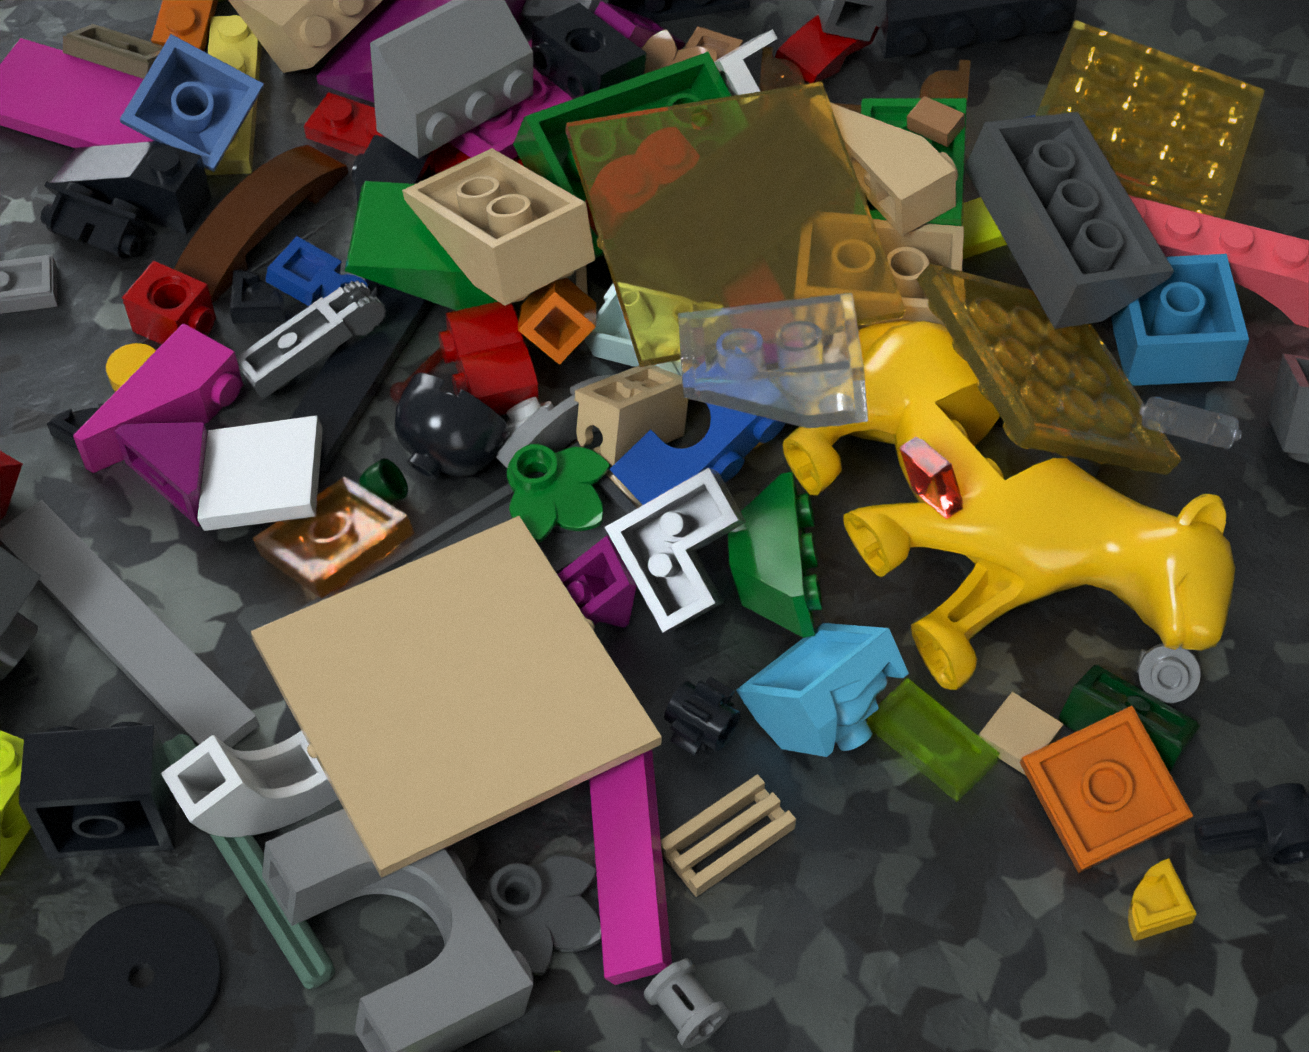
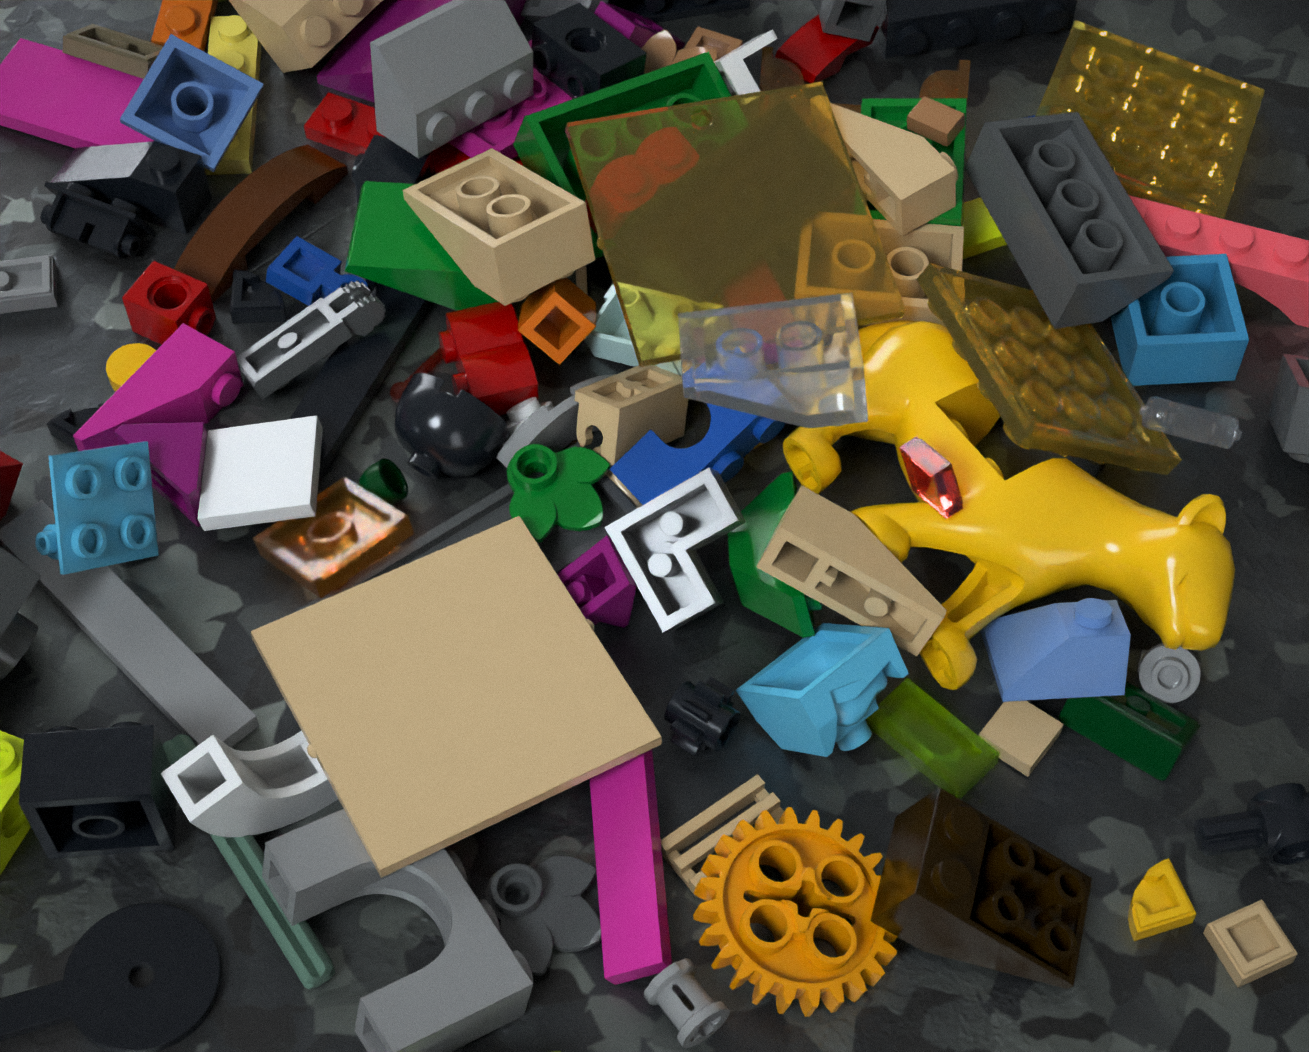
(100, 508): none -> medium azure hinge
(792, 963): none -> light orange gear
(849, 570): none -> tan slope
(981, 893): none -> dark brown slope
(1060, 651): none -> medium blue slope
(1105, 789): orange tile -> none
(1250, 943): none -> tan tile

